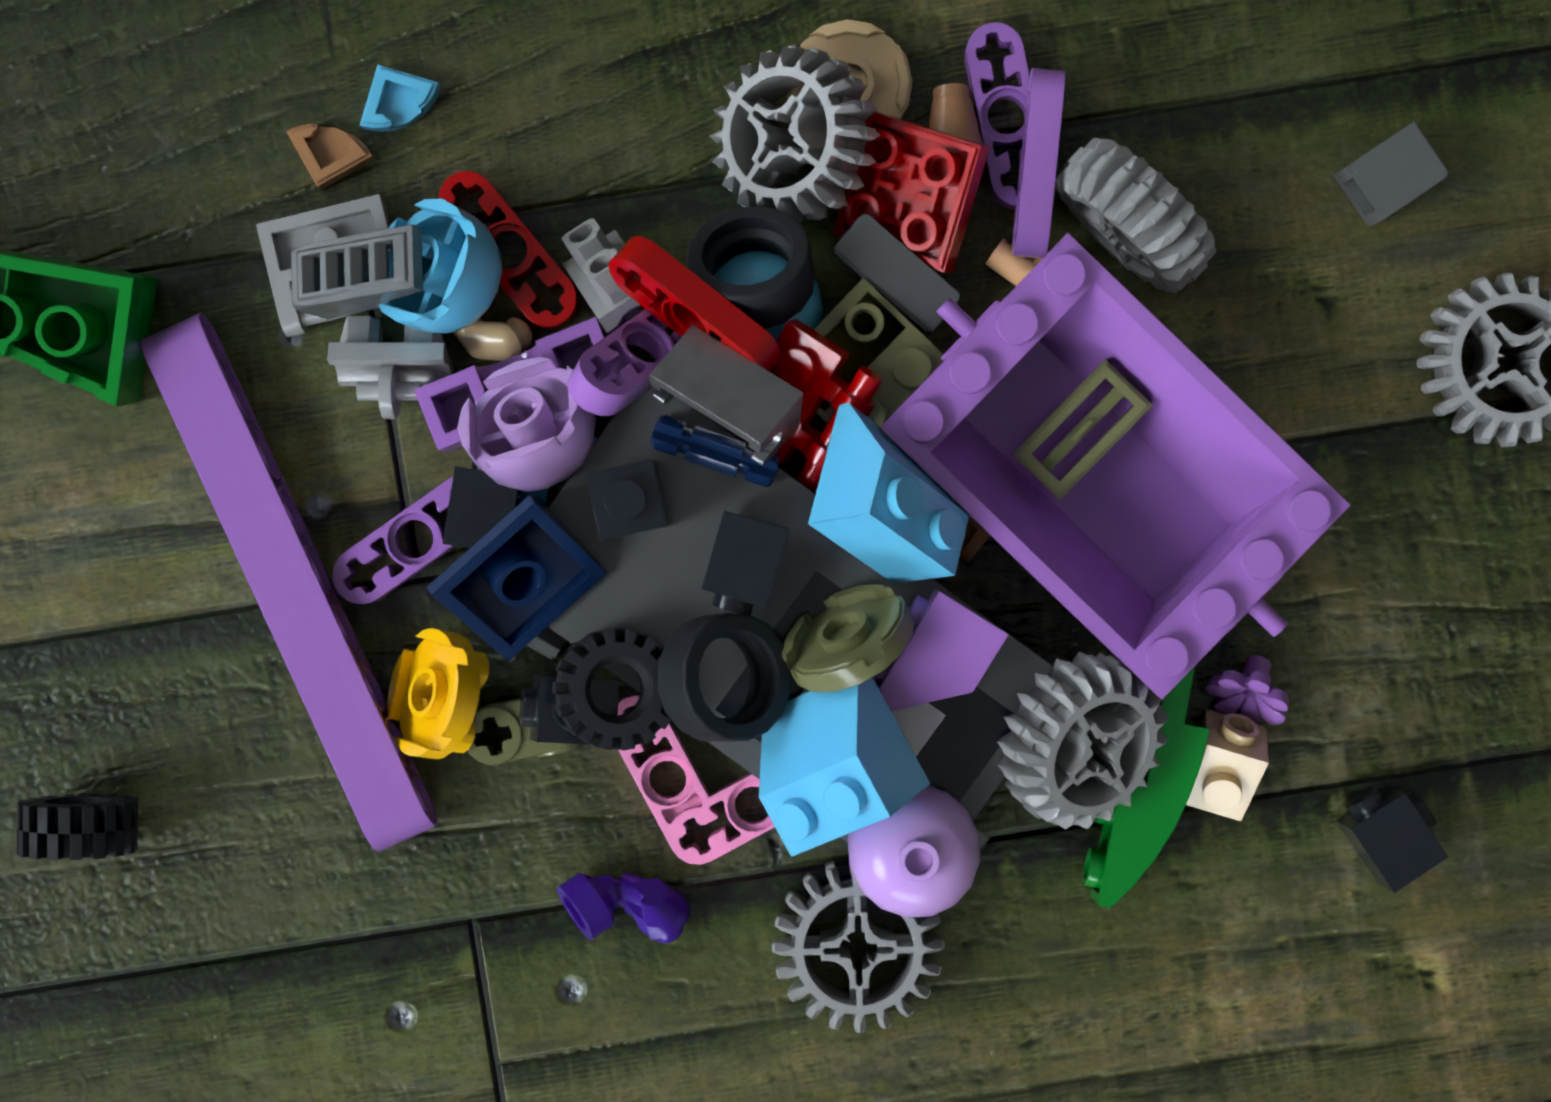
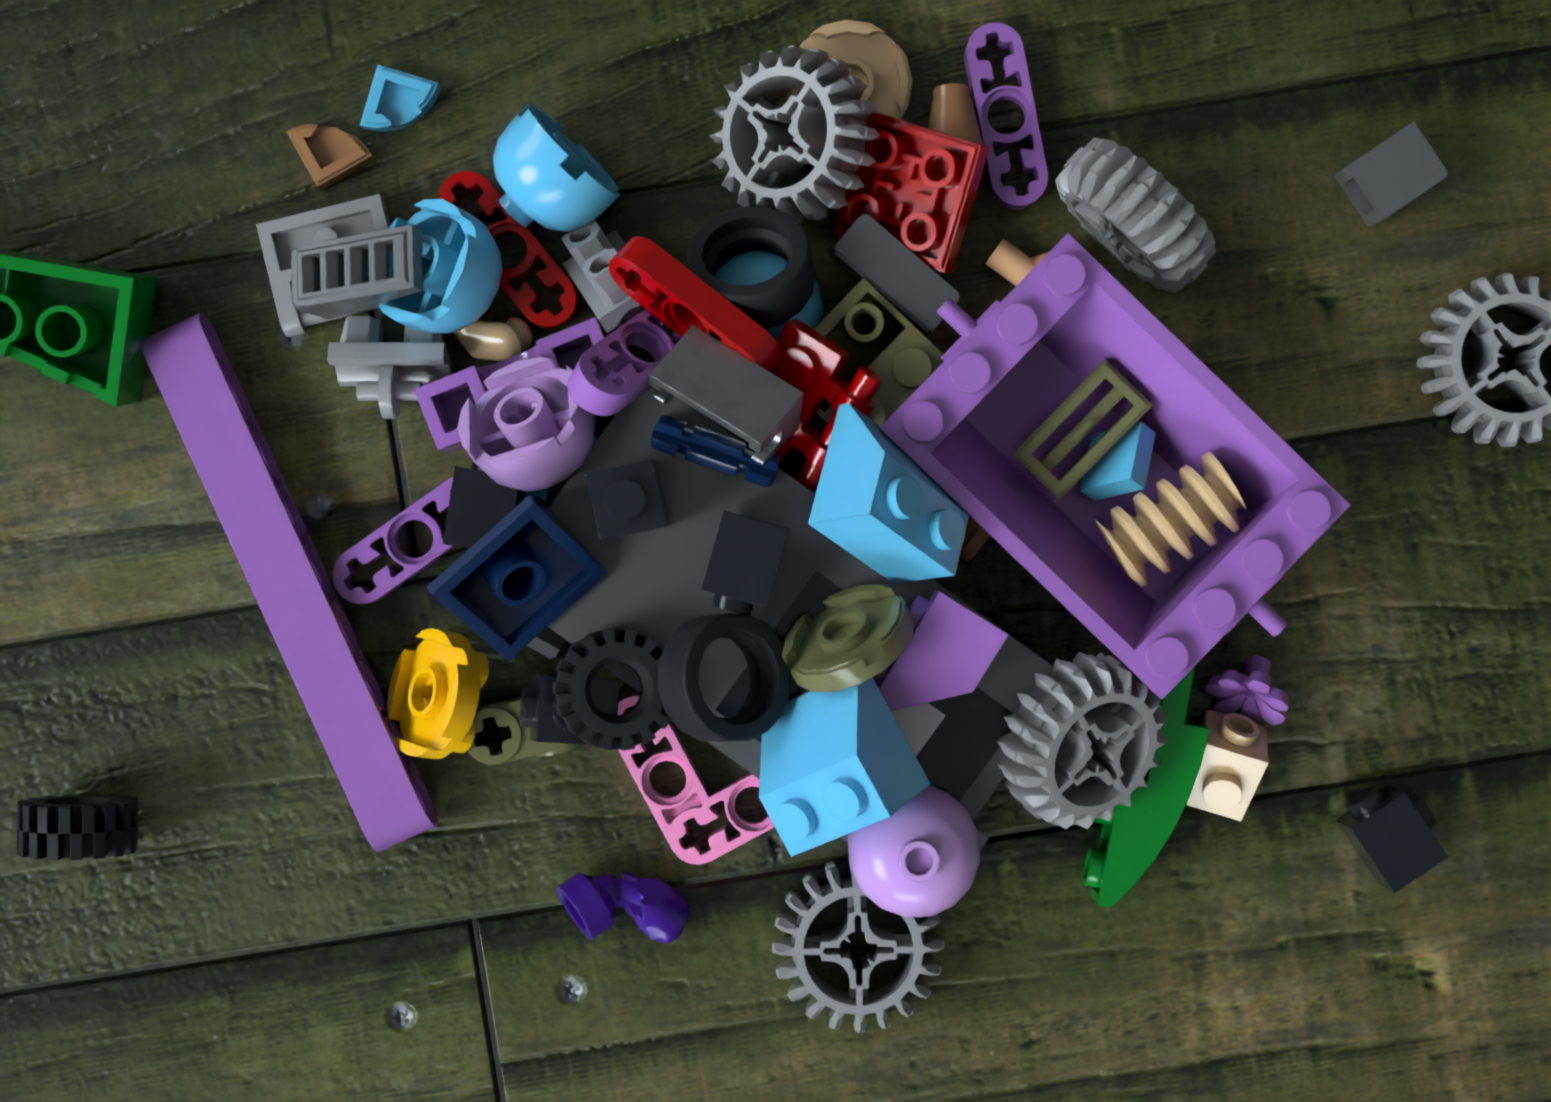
(549, 175): none -> medium azure cylinder
(1038, 163): medium lavender beam -> none
(1123, 466): none -> medium azure tile
(1173, 519): none -> tan piece

